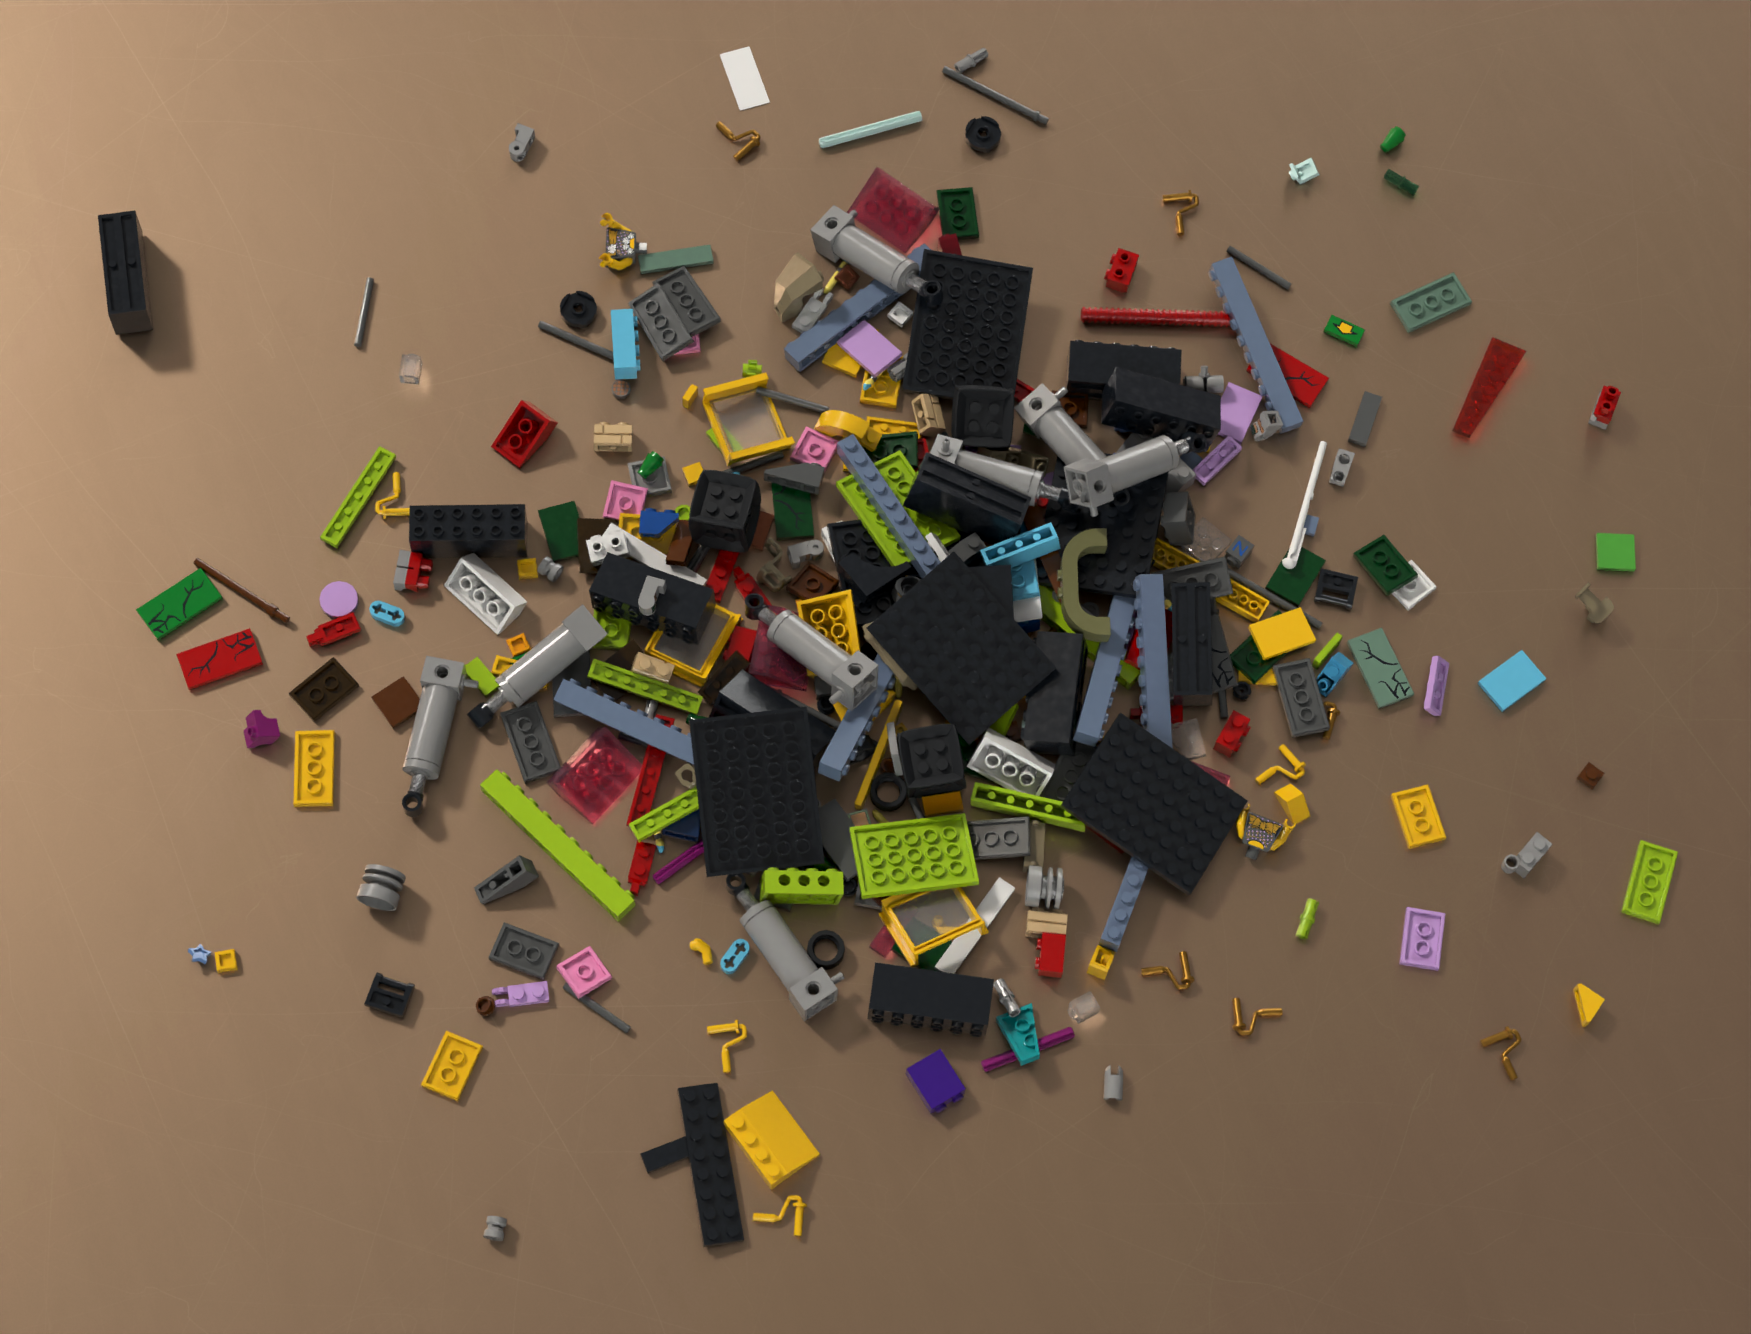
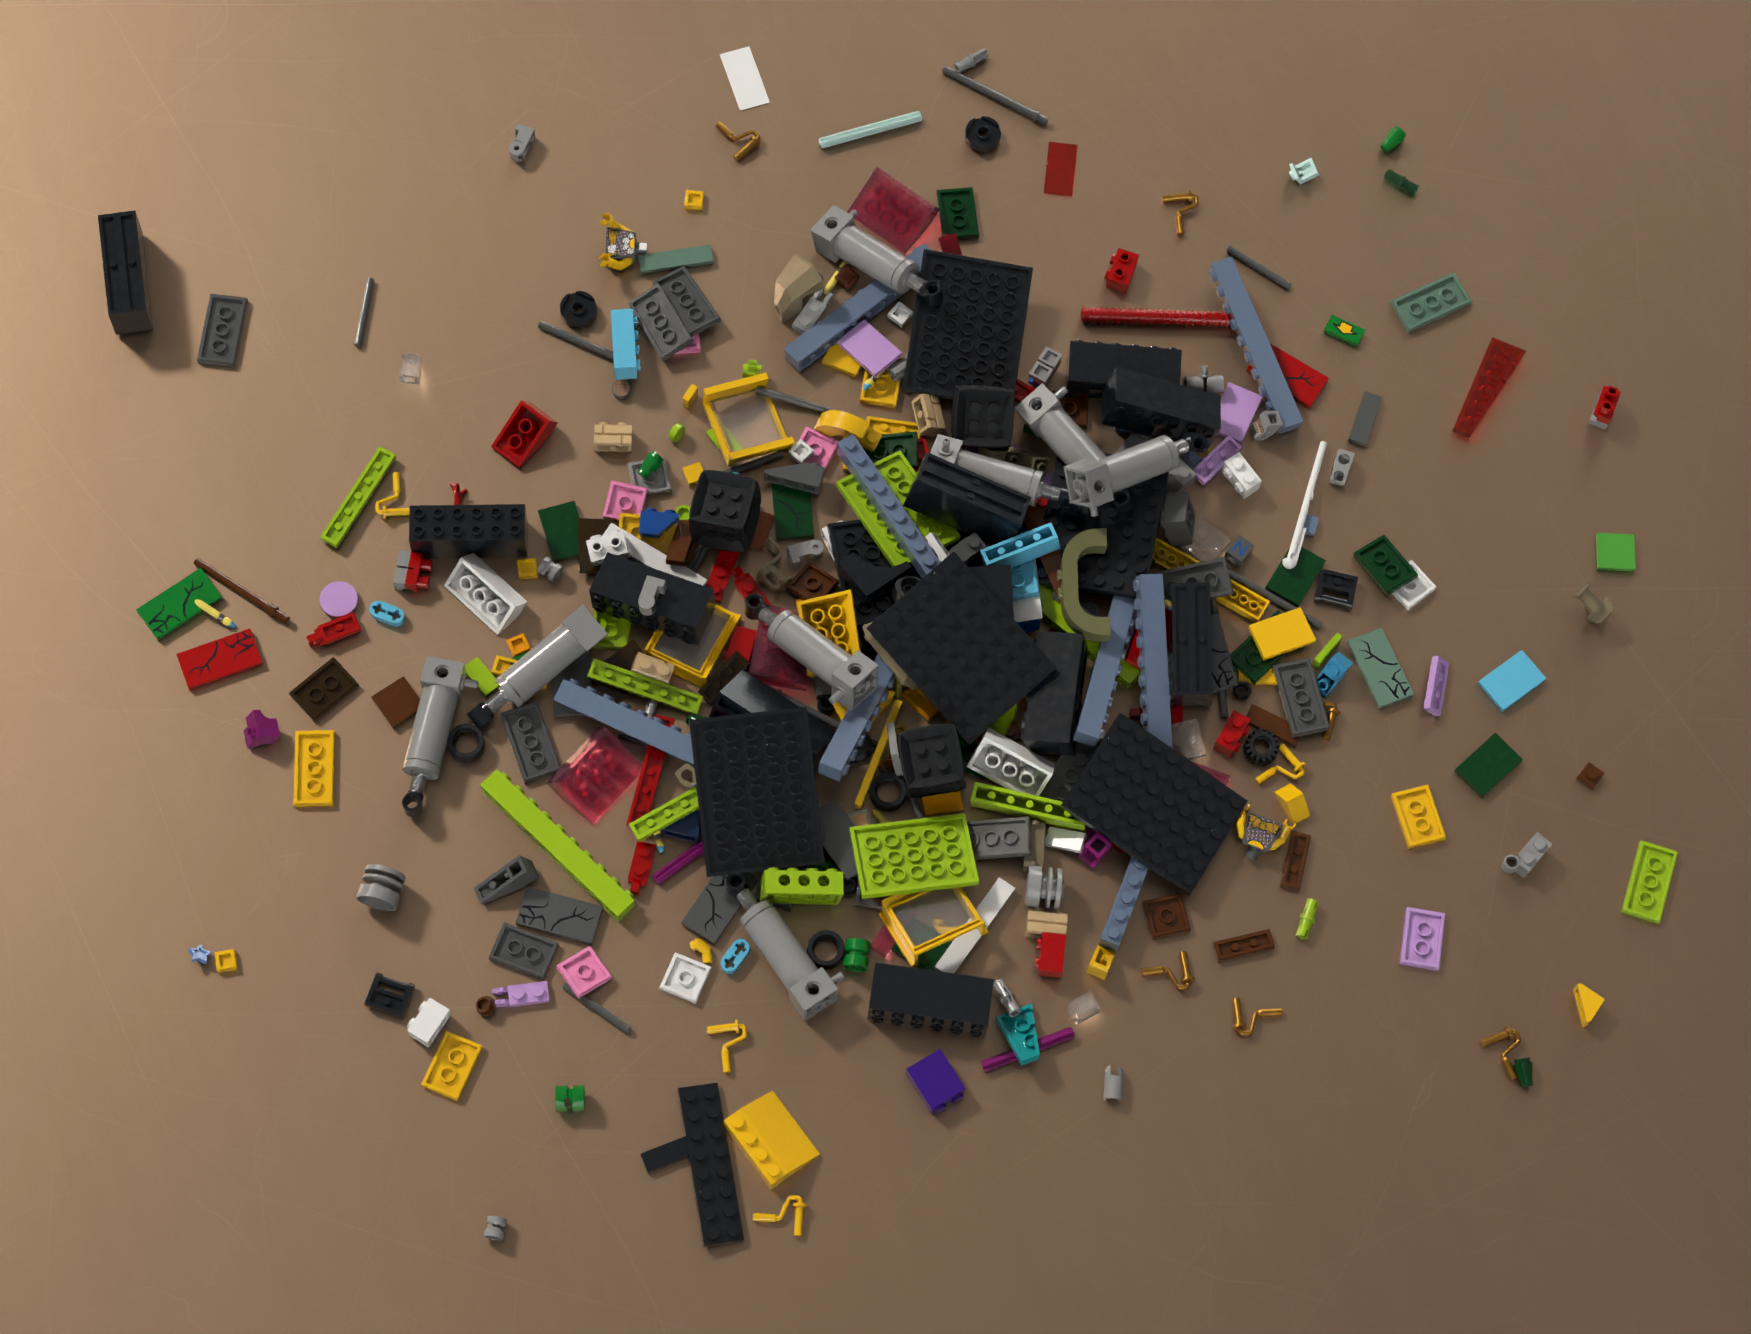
(214, 613): none -> light yellow piece
(222, 330): none -> dark grey tile
(428, 1022): none -> white brick
(457, 493): none -> red bar
(461, 729): none -> black tyre
(559, 915): none -> dark grey tile
(577, 1096): none -> green wheel
(676, 432): none -> lime tile
(685, 978): none -> white tile
(694, 200): none -> yellow tile
(715, 908): none -> dark grey tile
(801, 452): none -> white tile
(856, 958): none -> green wheel
(920, 703): none -> light orange tile
(1045, 367): none -> light grey hips
(1060, 168): none -> clear red piece
(1065, 839): none -> white tile
(1095, 848): none -> magenta brick
(1166, 916): none -> reddish brown tile
(1241, 475): none -> white brick
(1243, 945): none -> reddish brown tile
(1259, 758): none -> black tyre
(1263, 719): none -> reddish brown tile
(1295, 861): none -> reddish brown tile
(1488, 765): none -> dark green tile
(1523, 1069): none -> dark green cone

